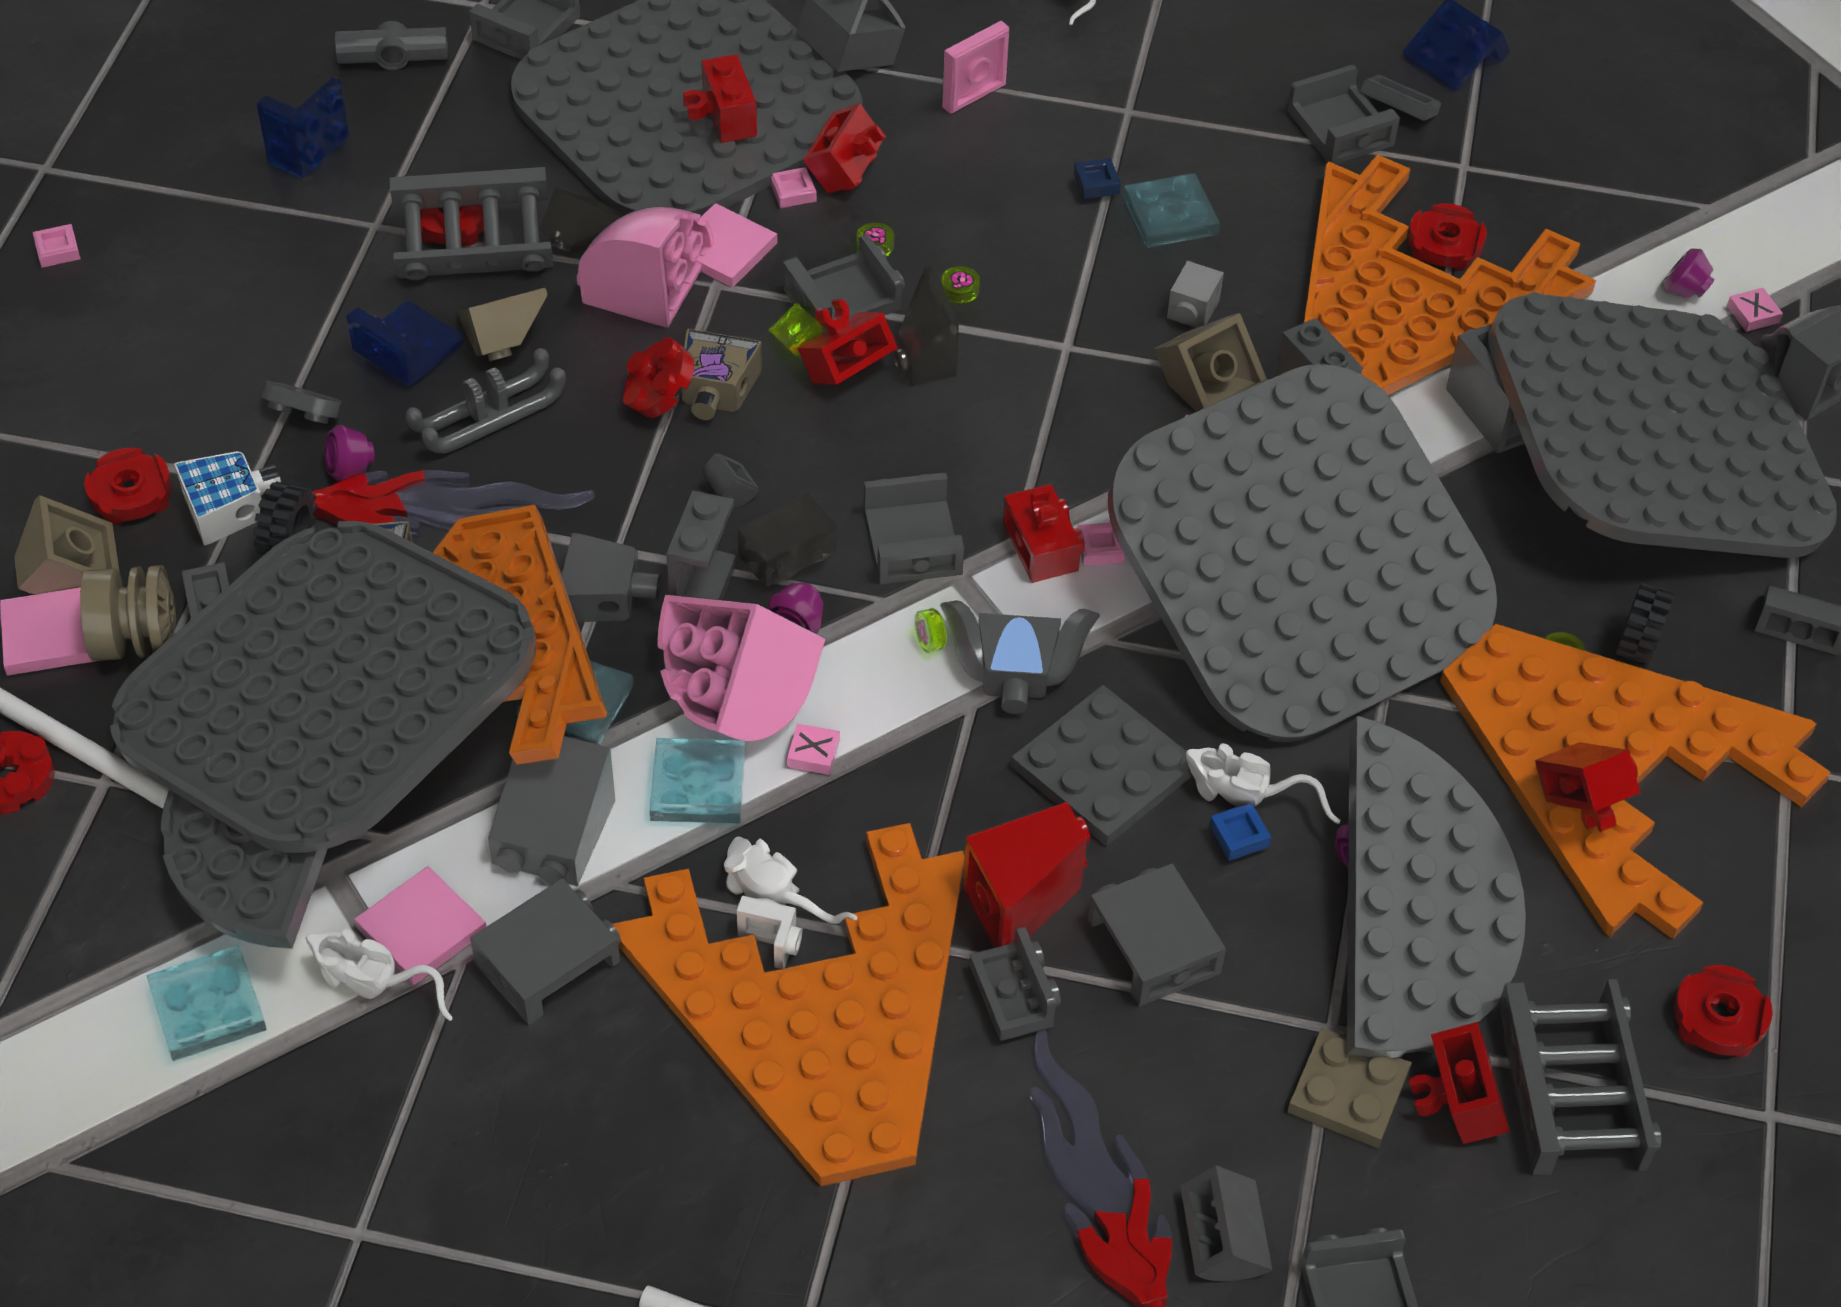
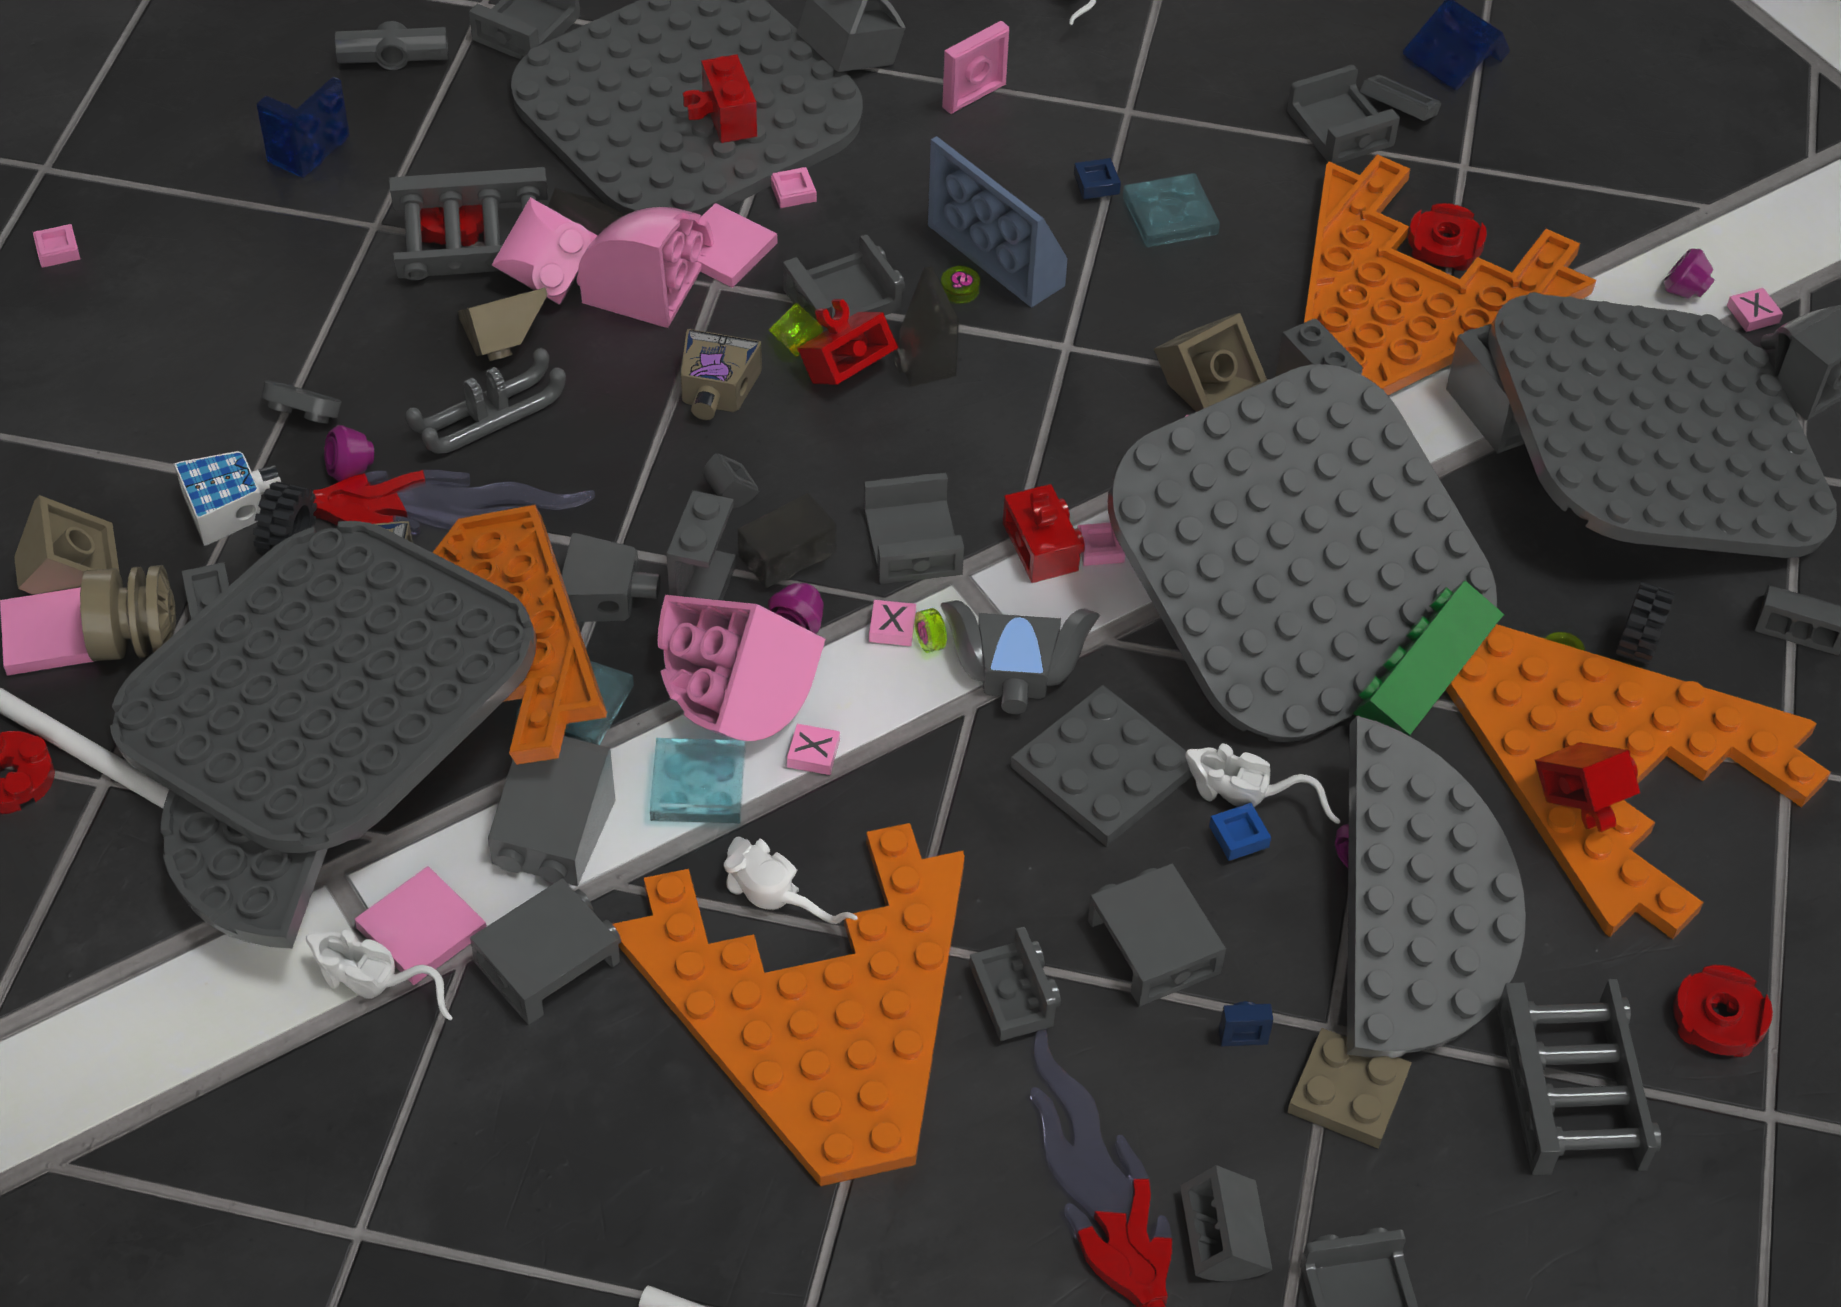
(122, 504): red plate -> none
(206, 1003): clear light blue plate -> none
(404, 341): clear blue bracket -> none
(544, 250): none -> bright pink slope
(657, 377): red plate -> none
(770, 924): white bracket -> none
(844, 149): red brick -> none
(879, 234): clear neon green tile -> none
(892, 623): none -> bright pink tile
(993, 227): none -> sand blue slope
(1024, 870): red slope -> none
(1195, 295): light grey brick -> none
(1245, 1024): none -> dark blue plate
(1430, 660): none -> green brick
(1464, 1083): red brick -> none

